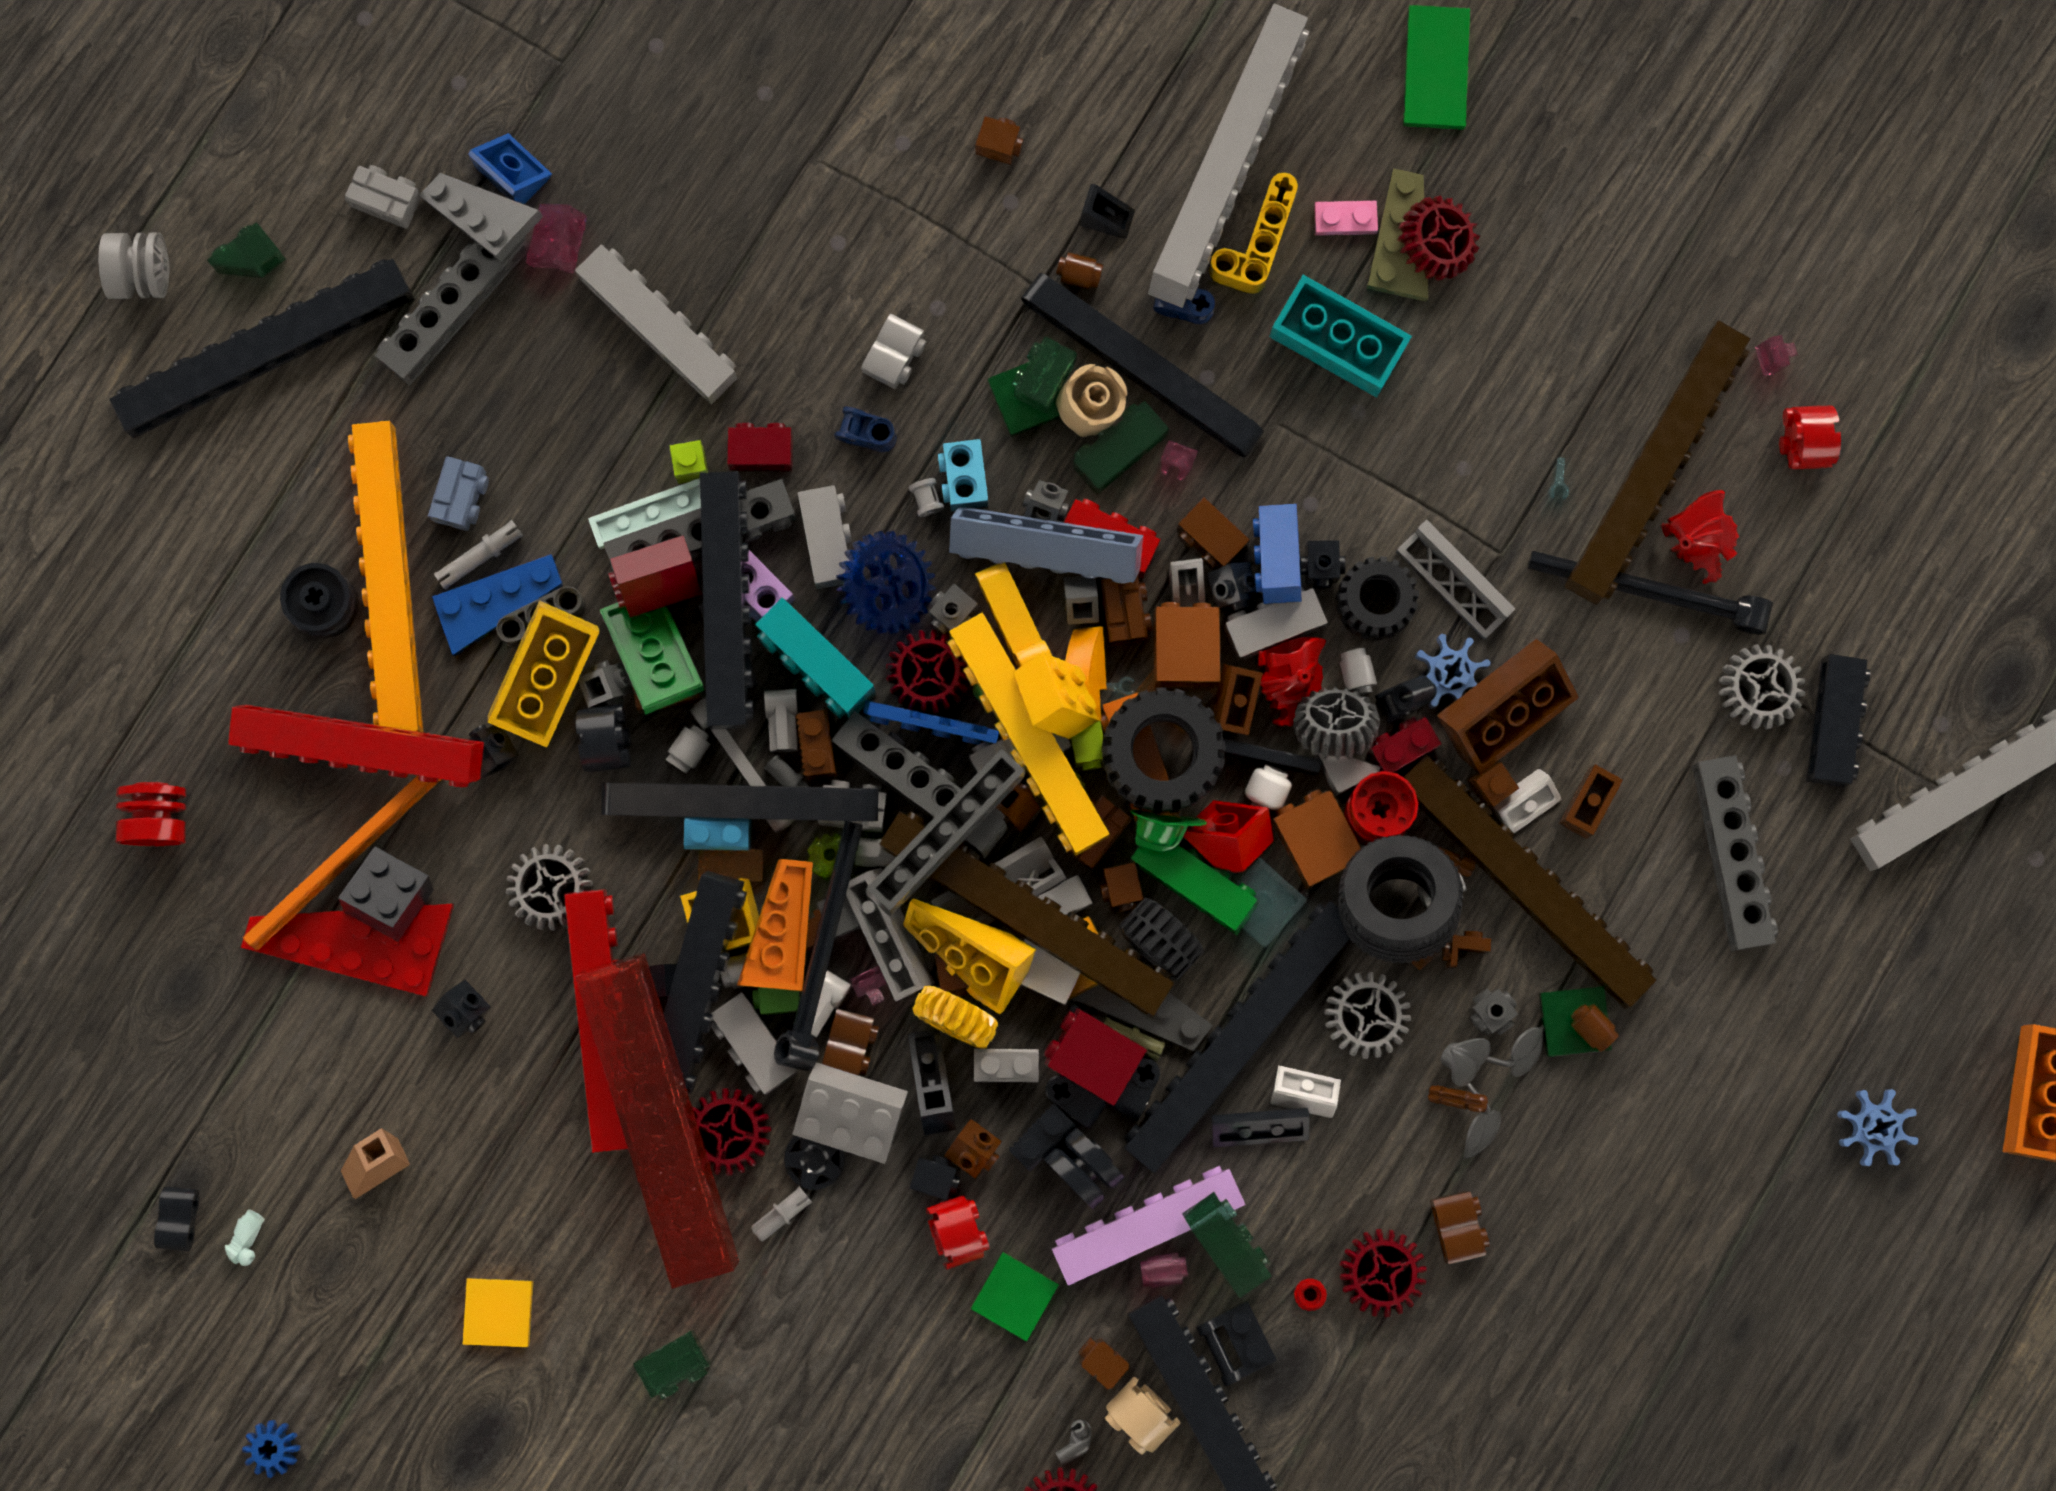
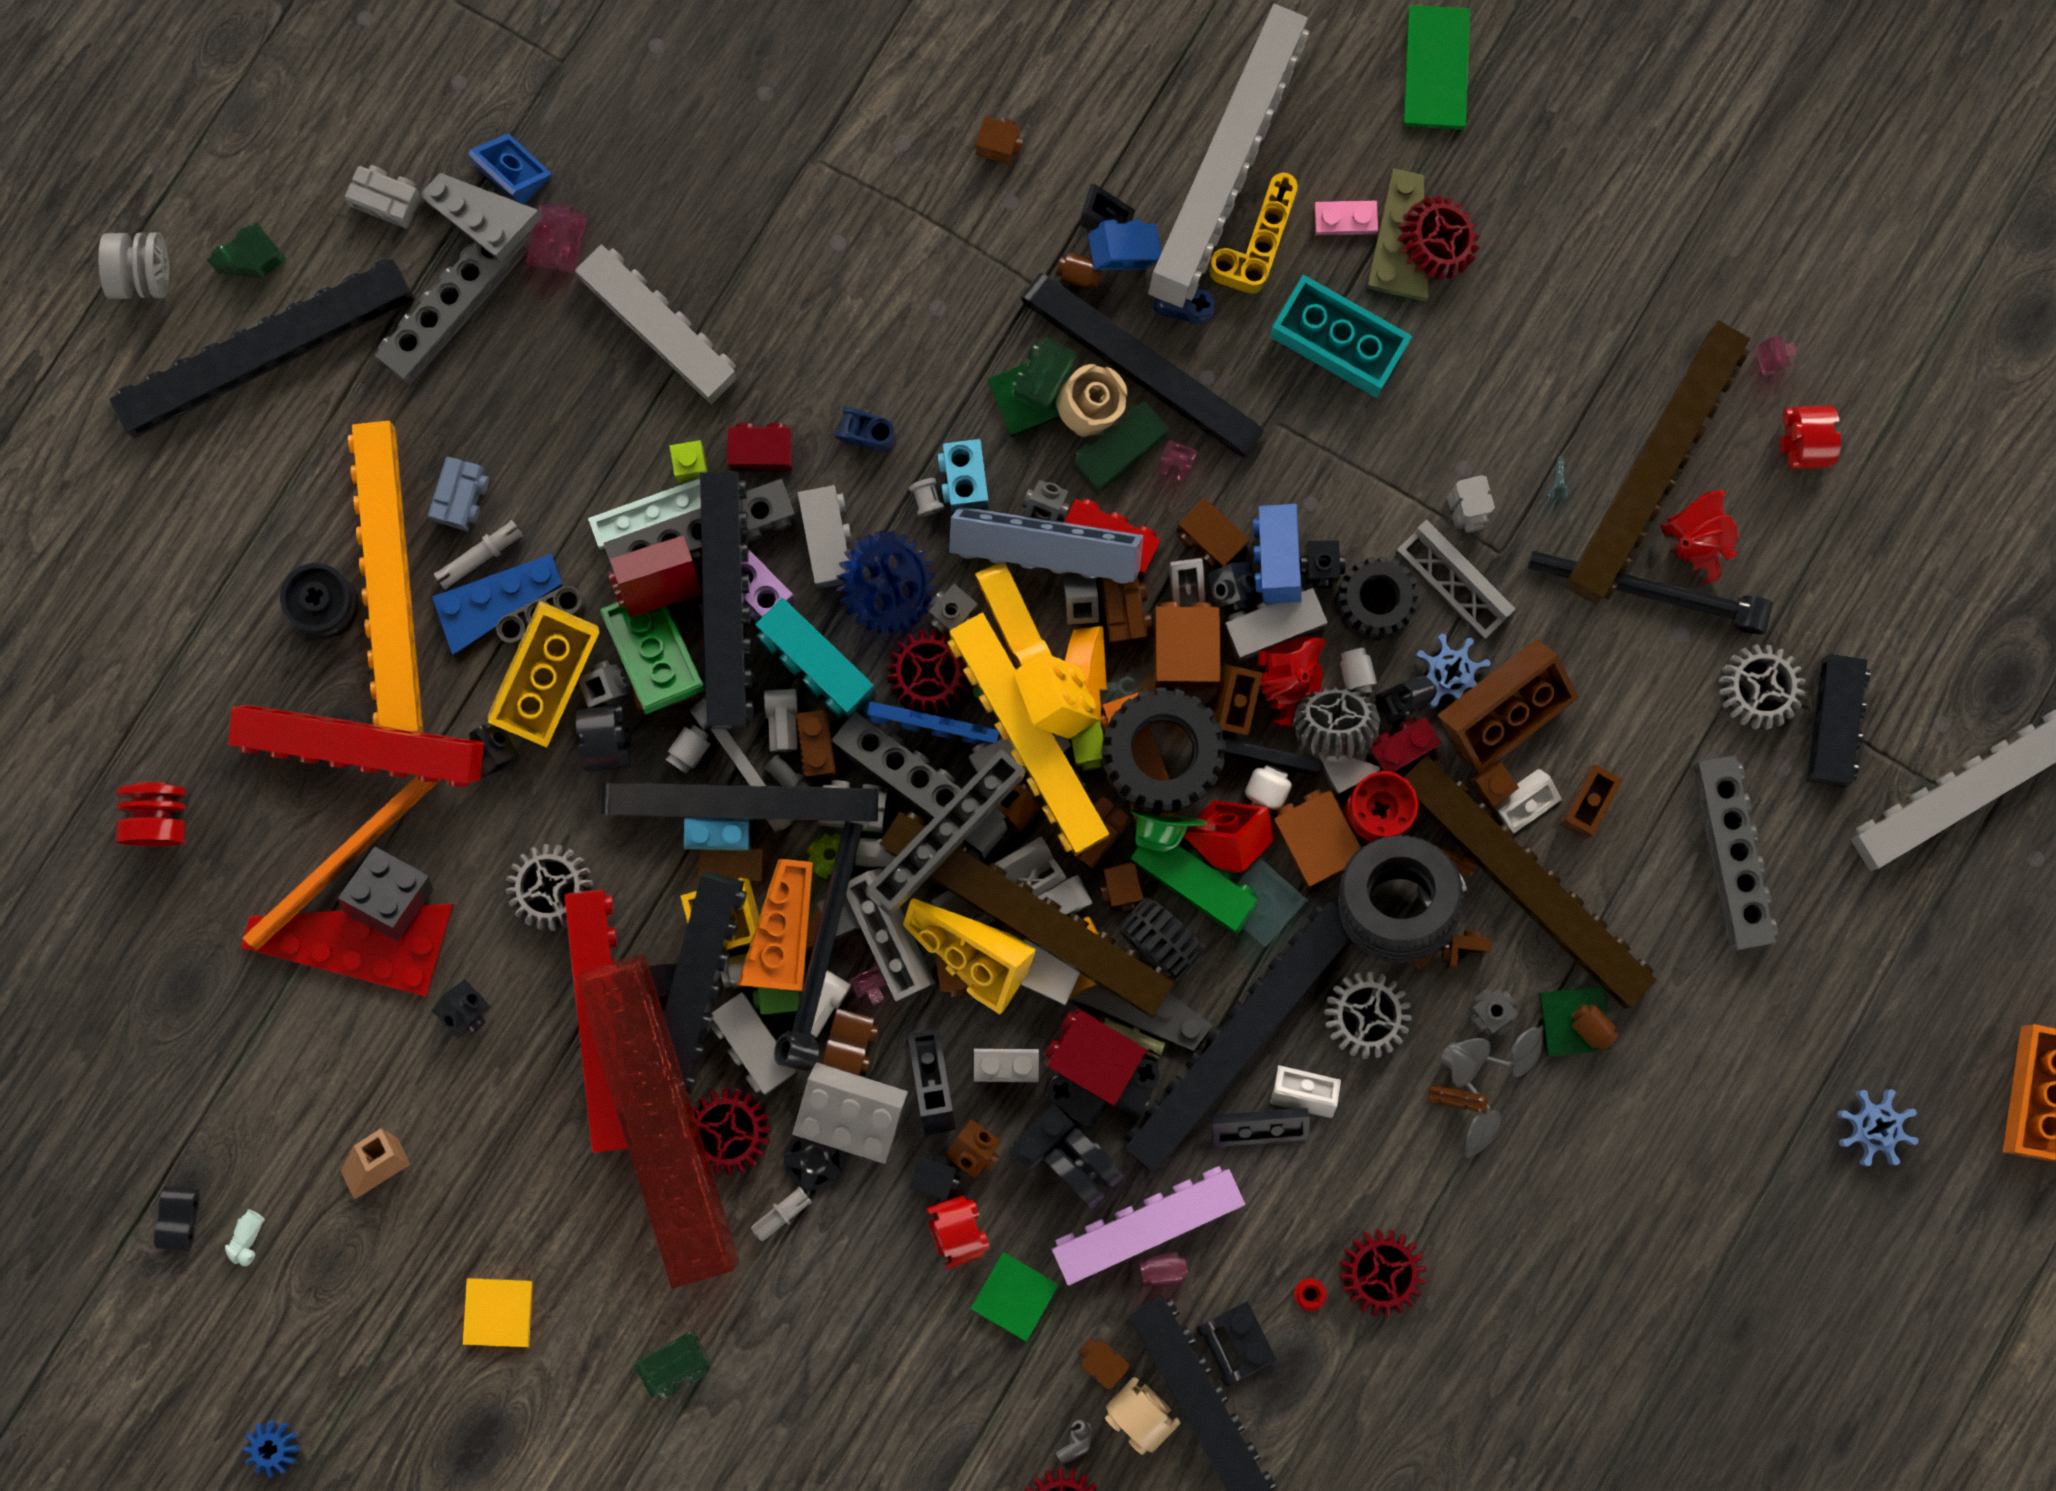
(893, 352): light grey brick -> none
(955, 1017): yellow gear -> none
(1124, 245): none -> blue brick
(1228, 1243): clear green brick -> none
(1459, 1227): reddish brown brick -> none
(1471, 503): none -> light grey brick

